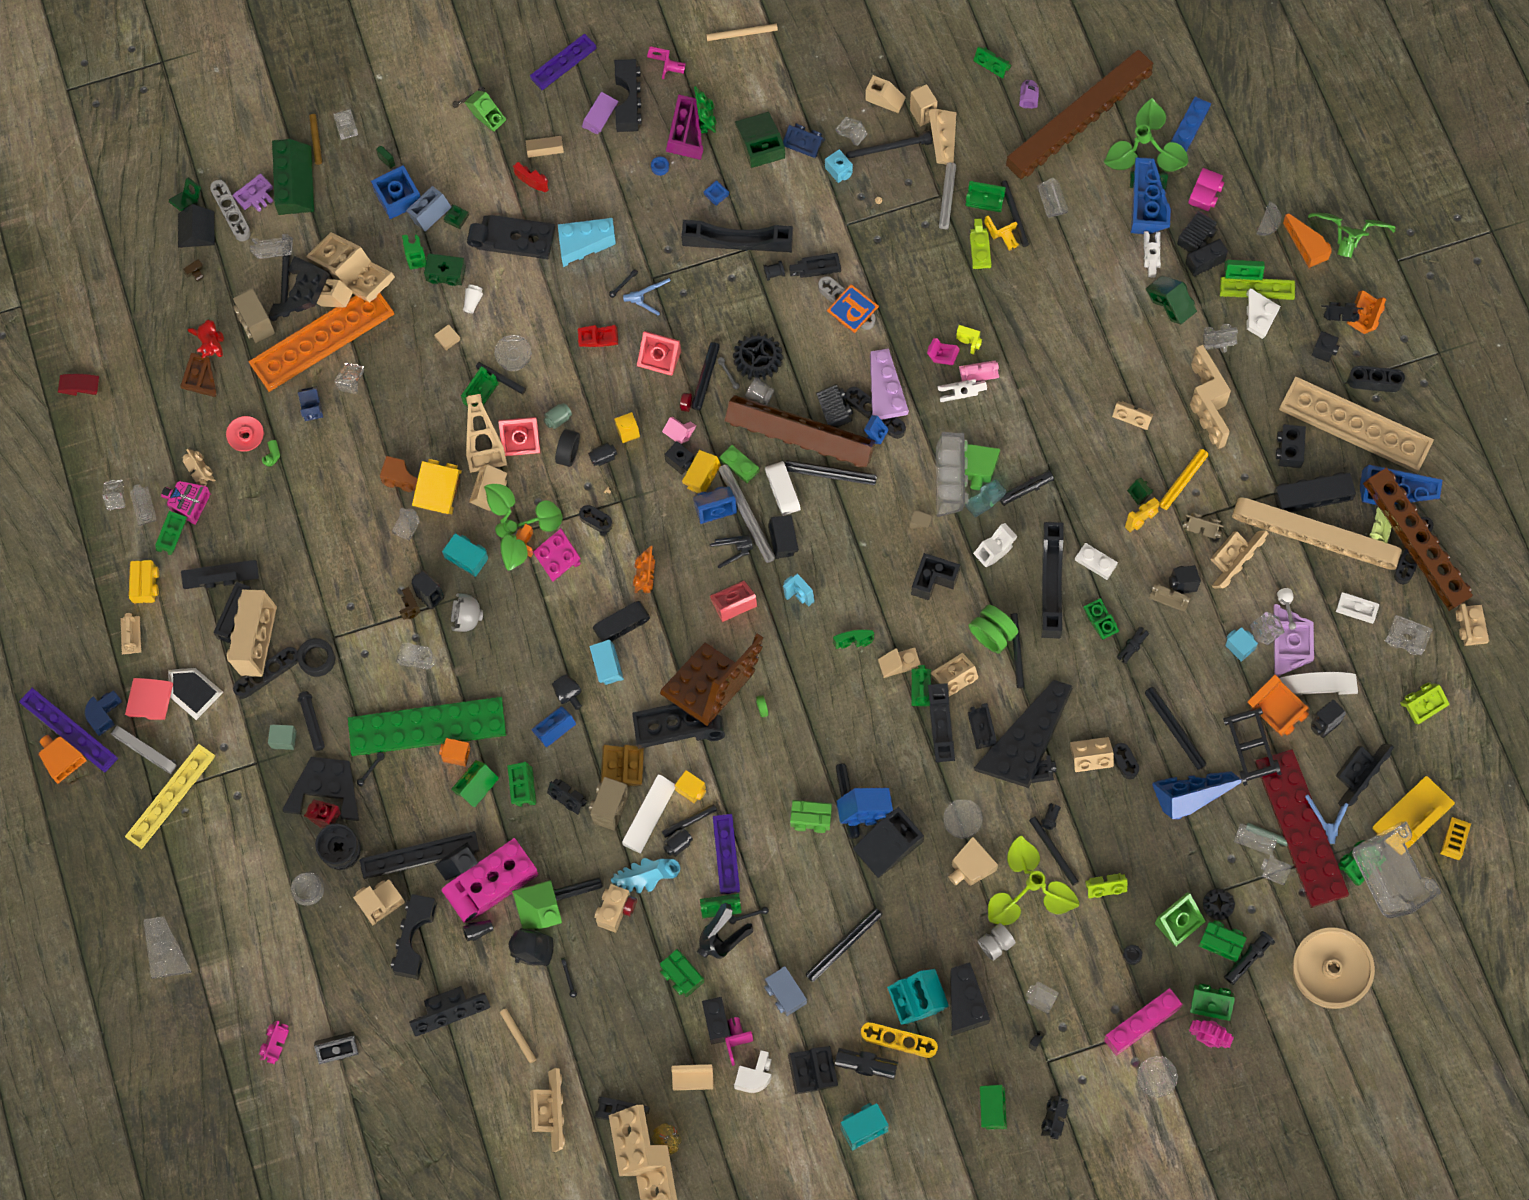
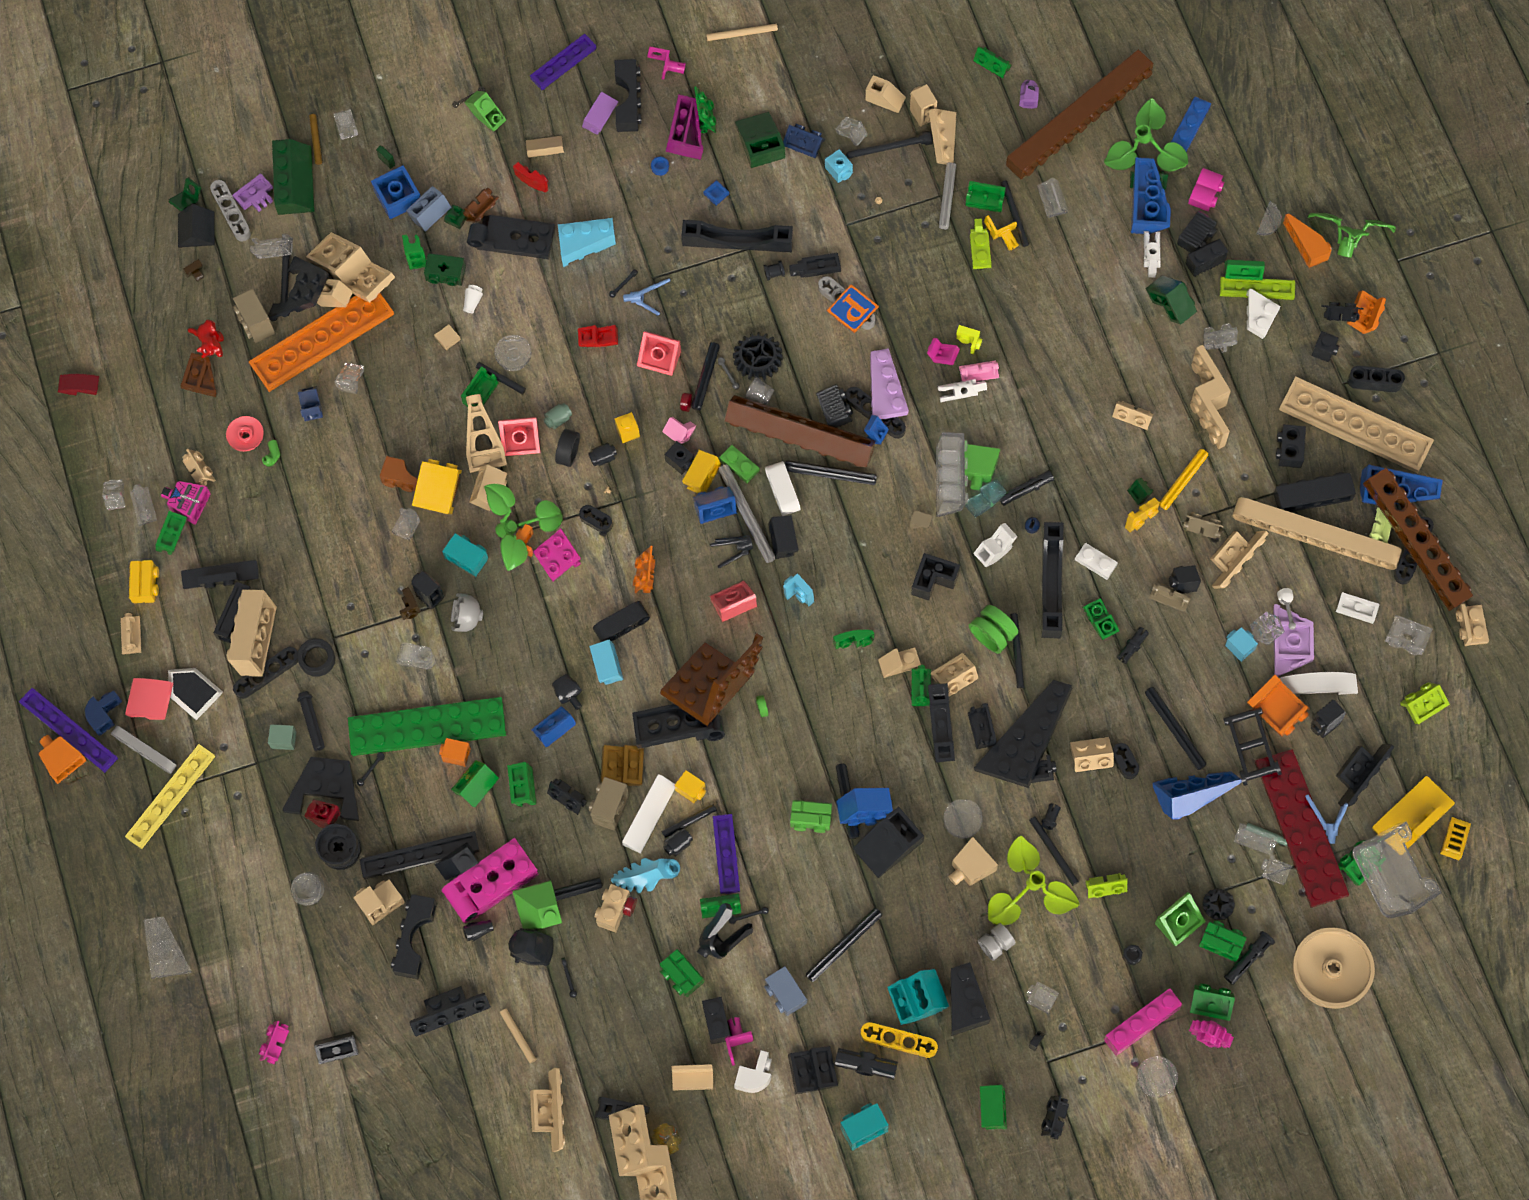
(474, 211): none -> reddish brown hinge
(1036, 525): none -> dark blue hinge

